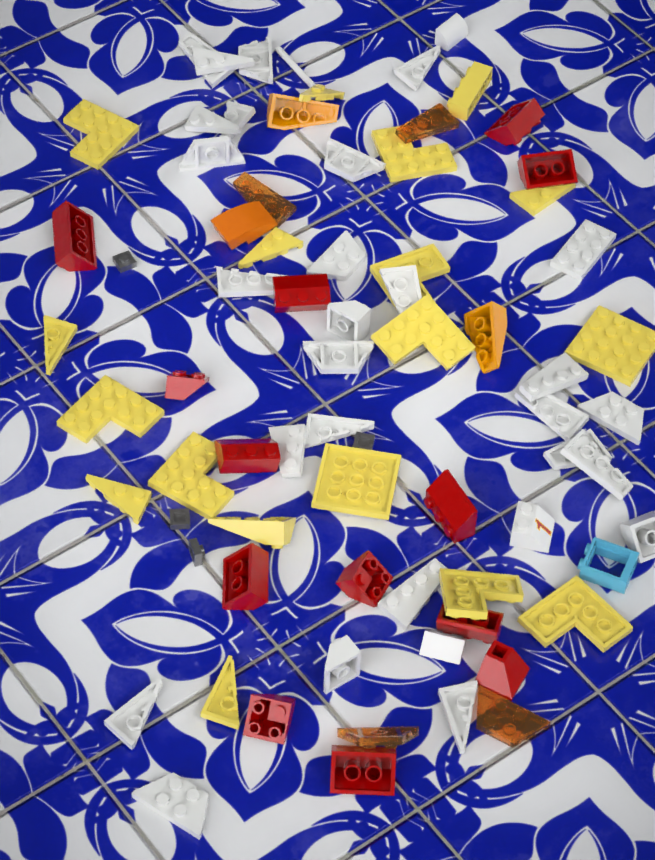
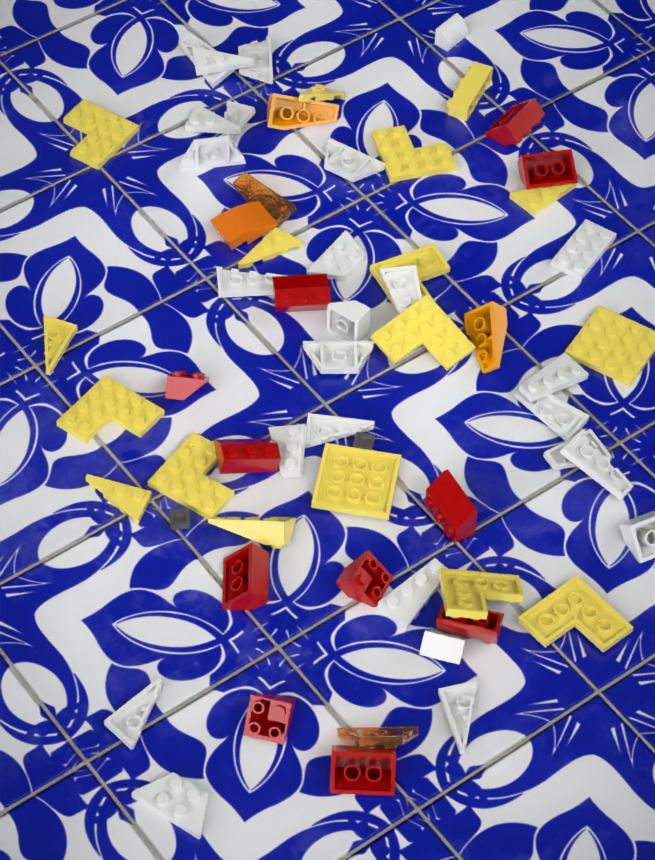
(73, 238): red slope -> none
(124, 261): flat silver plate -> none
(196, 552): flat silver plate -> none
(222, 701): light yellow wing -> none
(294, 66): white bar -> none
(341, 664): white slope -> none
(417, 68): white wing -> none
(427, 124): clear orange wing -> none
(502, 670): red slope -> none
(506, 719): clear orange wing -> none
(532, 528): white slope -> none
(613, 552): medium azure window -> none
(616, 414): white wing -> none

